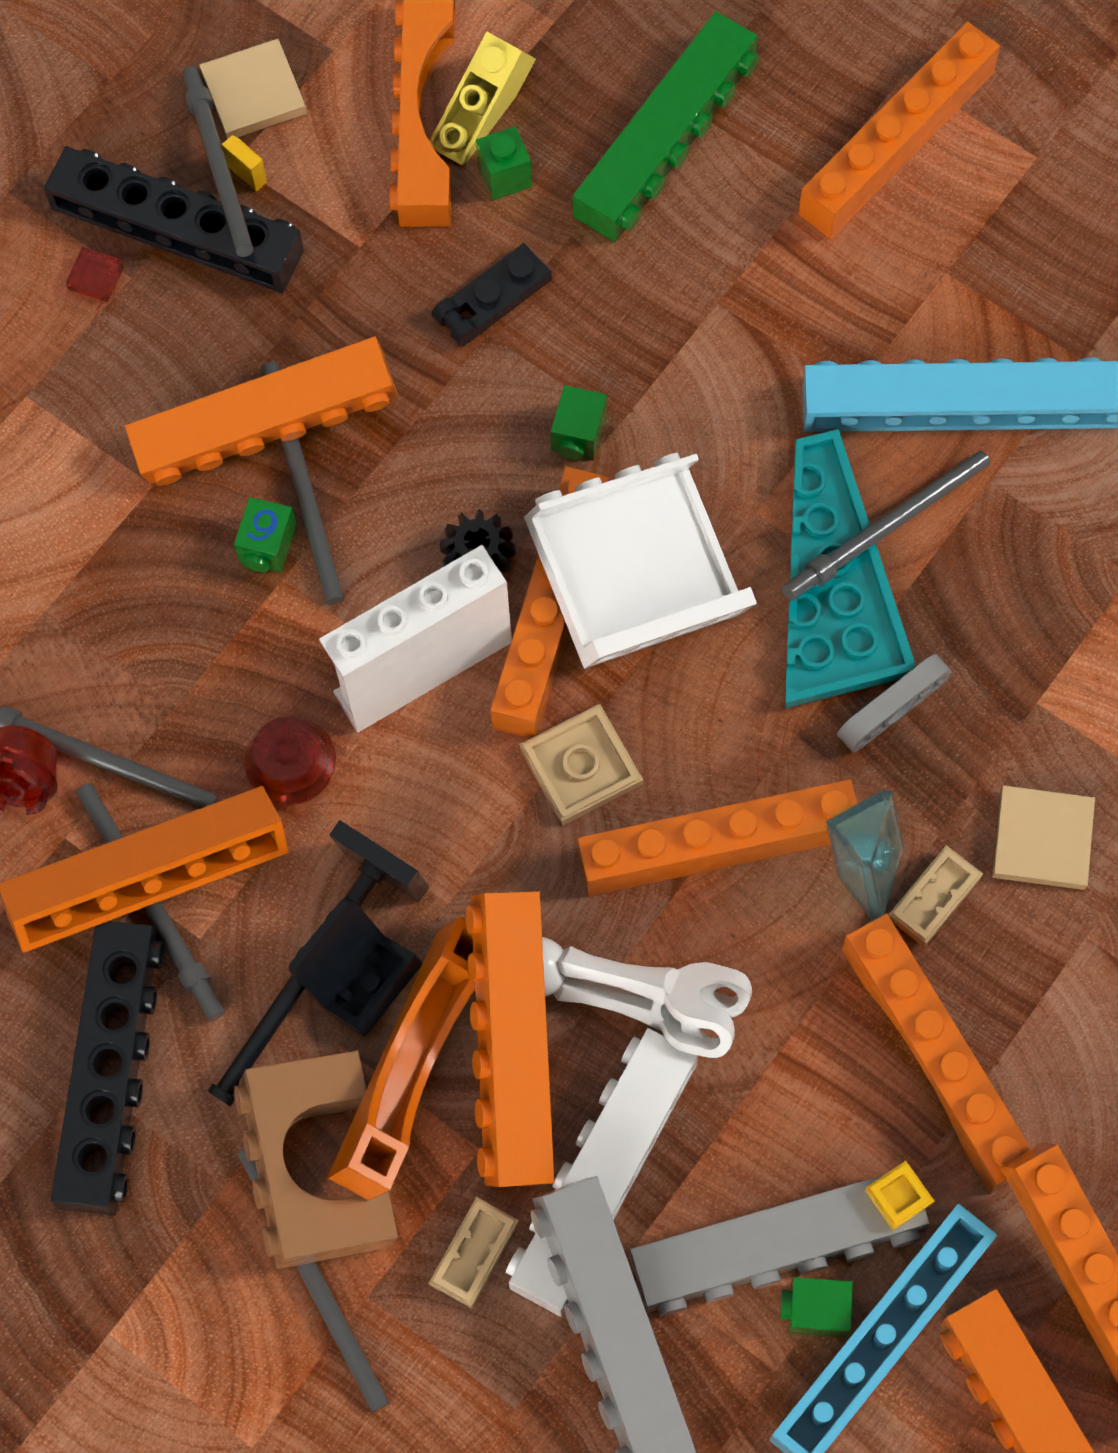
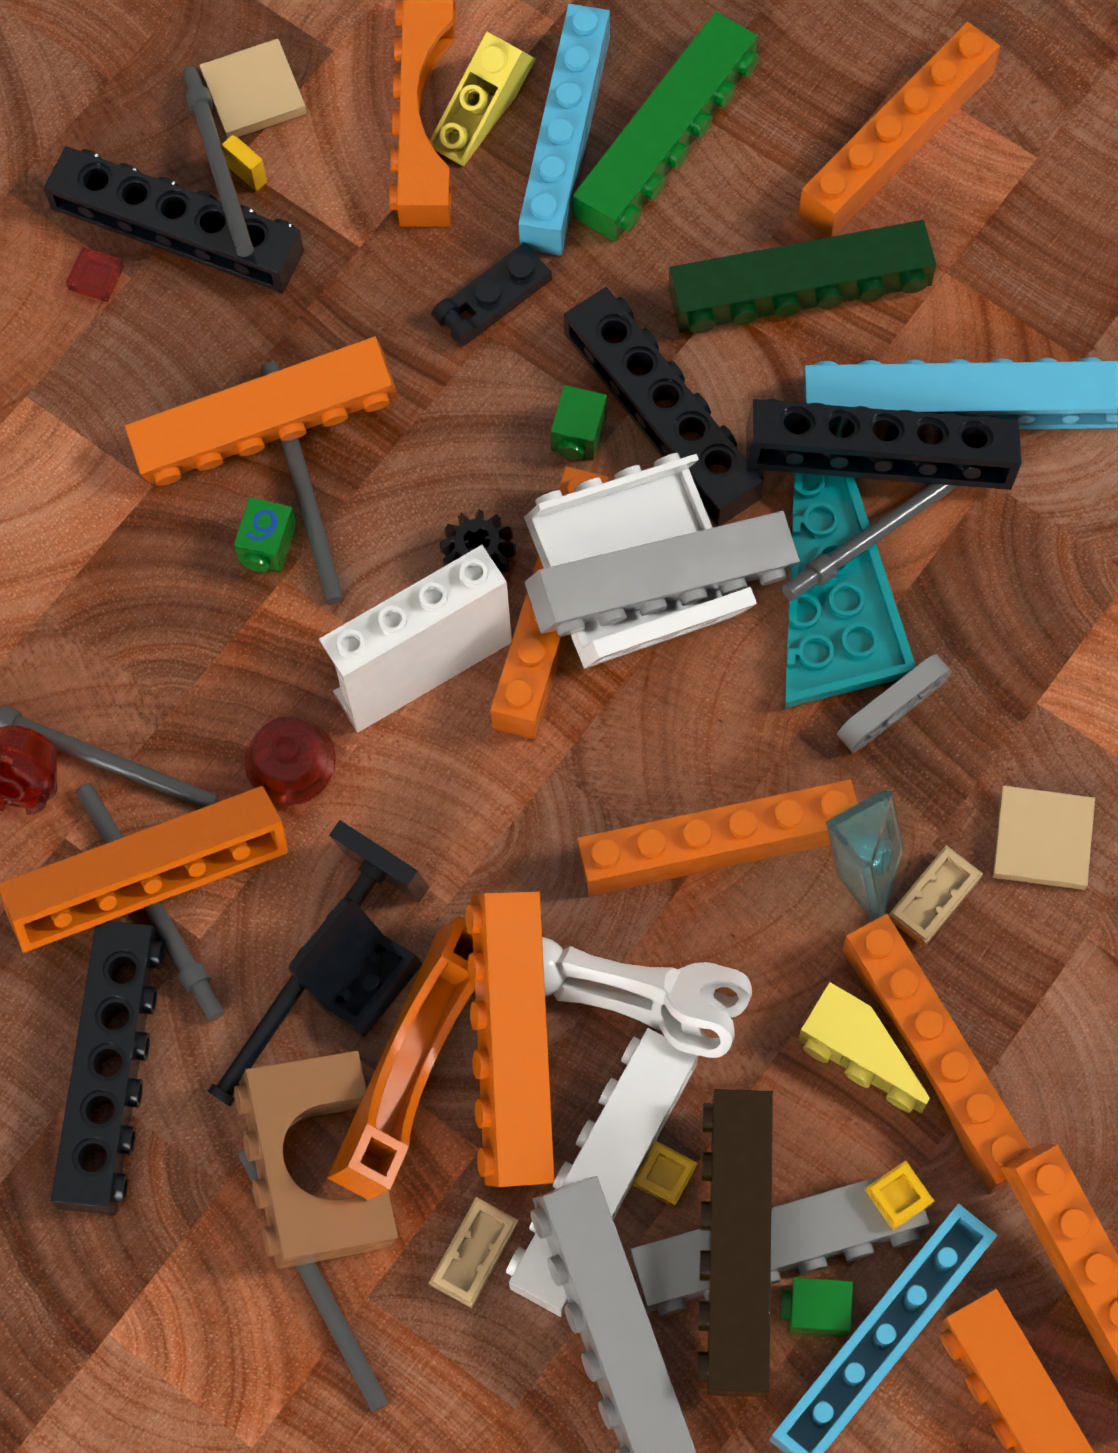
(504, 163): green brick -> none
(564, 129): none -> medium azure brick
(581, 764): tan tile -> none
(607, 316): none -> black brick
(660, 573): none -> light grey brick
(665, 1174): none -> yellow tile
(738, 1243): none -> dark brown brick
(801, 276): none -> dark green brick
(856, 1039): none -> light yellow slope
(882, 444): none -> black brick

